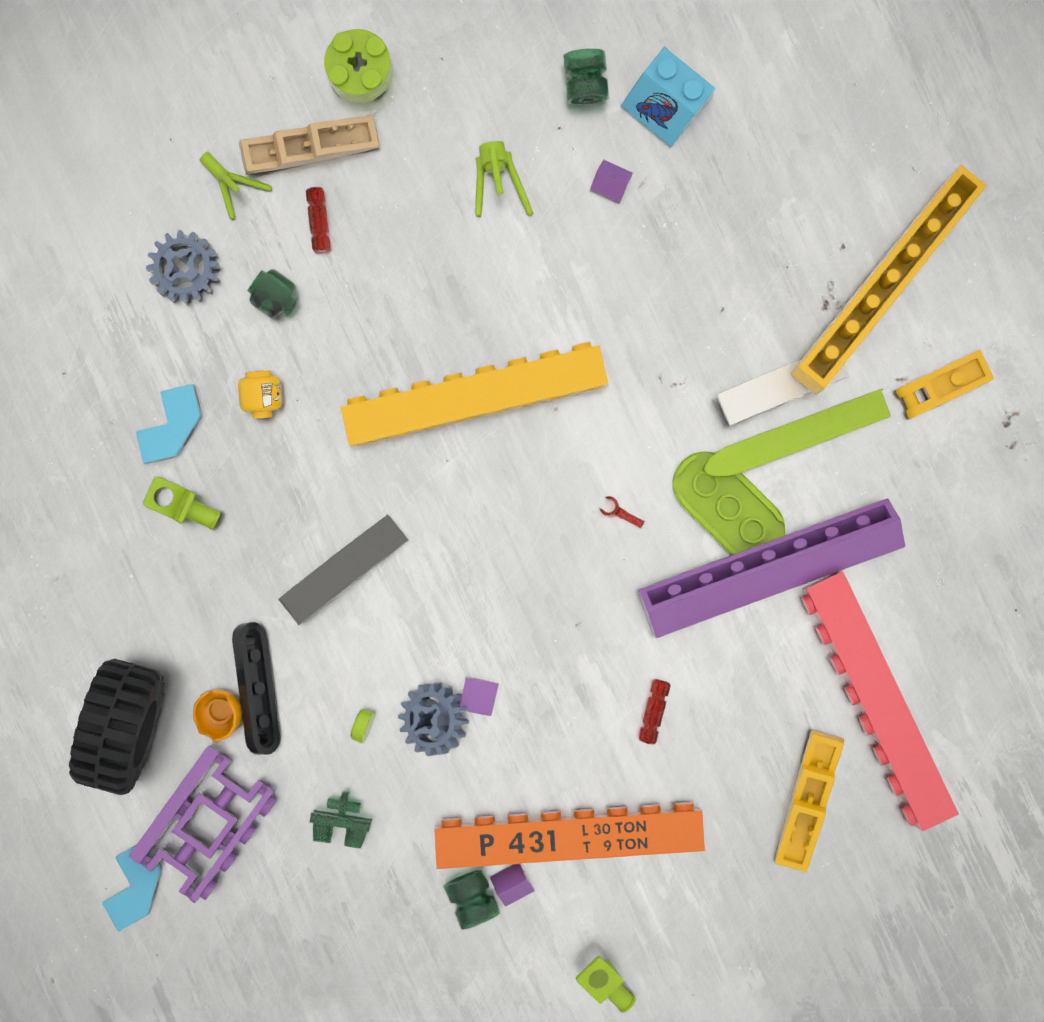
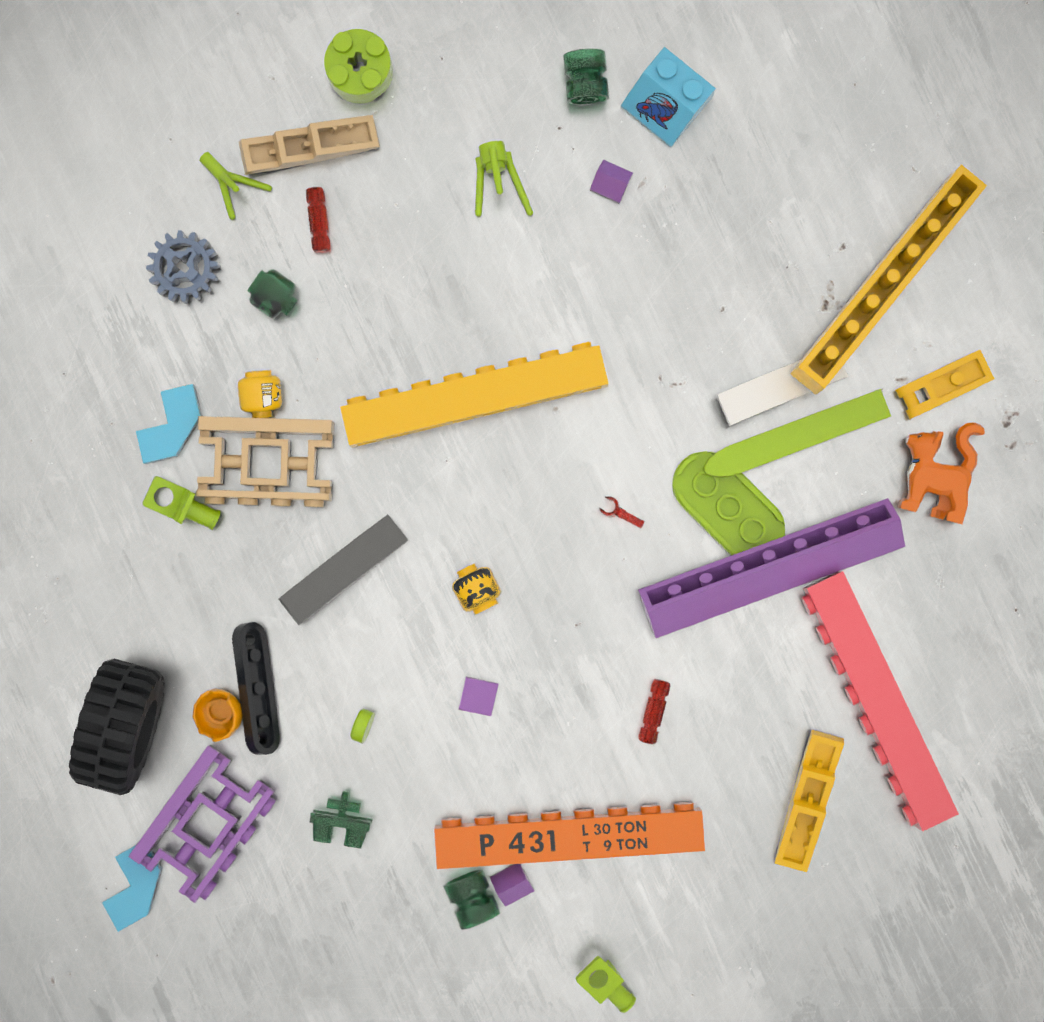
(266, 436): none -> tan fence
(422, 721): sand blue gear -> none
(476, 589): none -> yellow head
(944, 480): none -> orange animal

